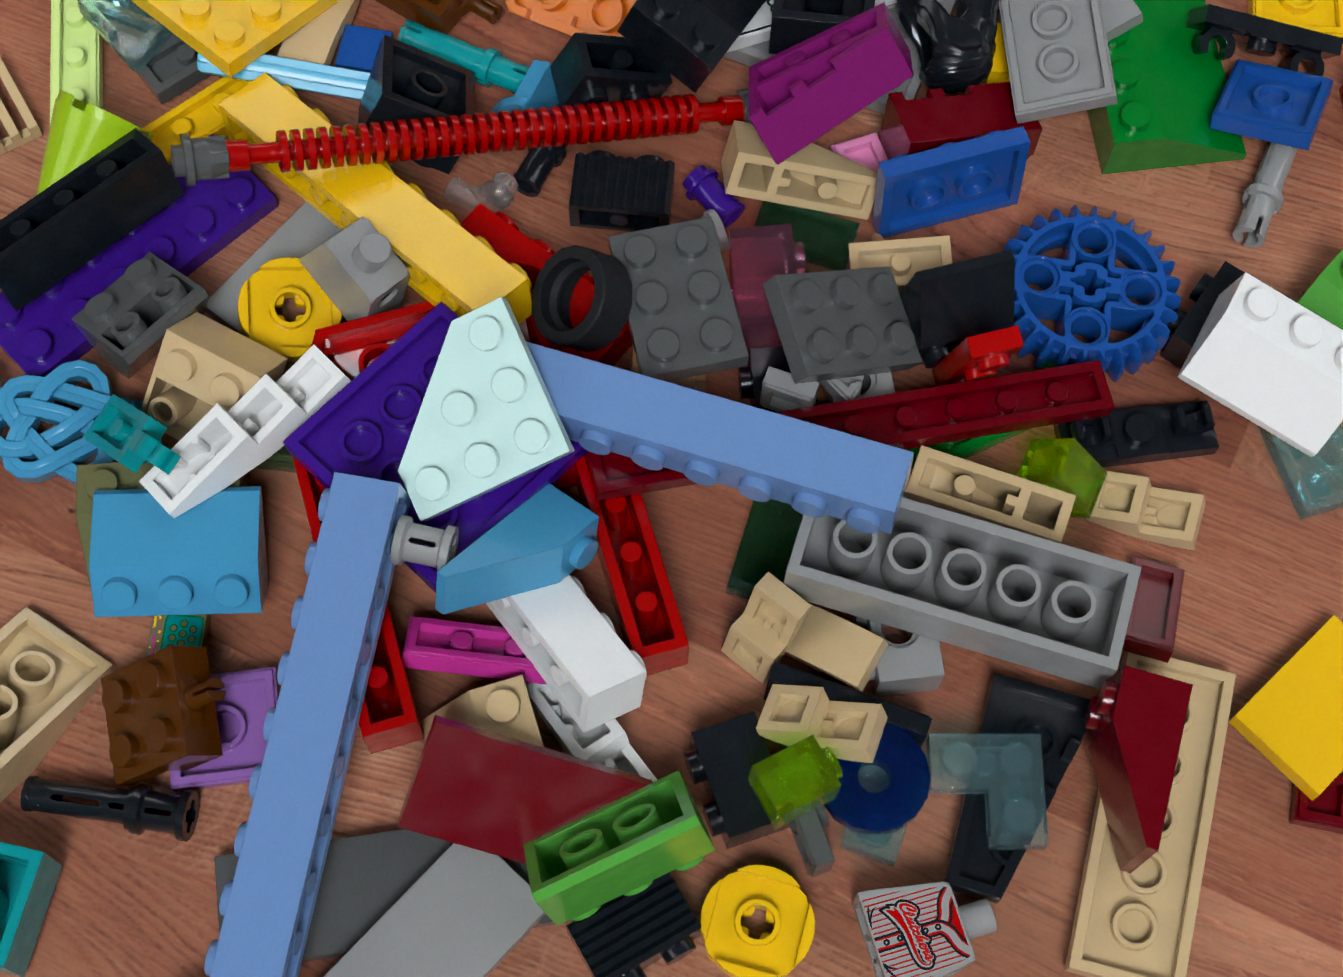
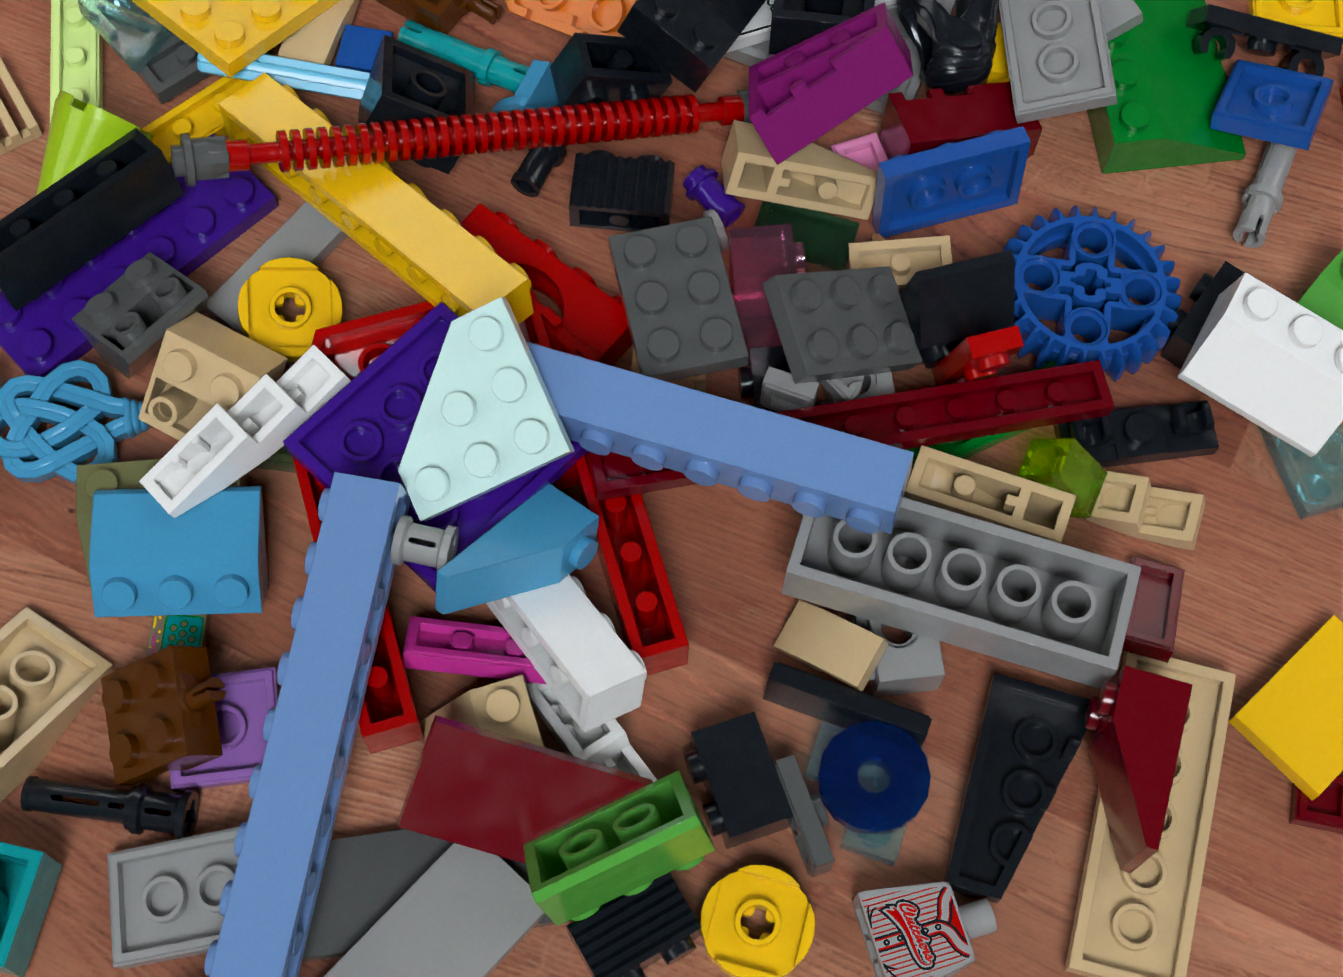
(130, 437): teal plate -> none
(168, 897): none -> light grey tile
(358, 271): light grey torso -> none
(494, 194): clear arm -> none
(609, 306): black tyre -> none
(764, 546): clear green tile -> none
(765, 627): tan slope -> none
(796, 780): clear neon green brick -> none
(845, 727): tan slope -> none
(1006, 771): clear light blue plate -> none

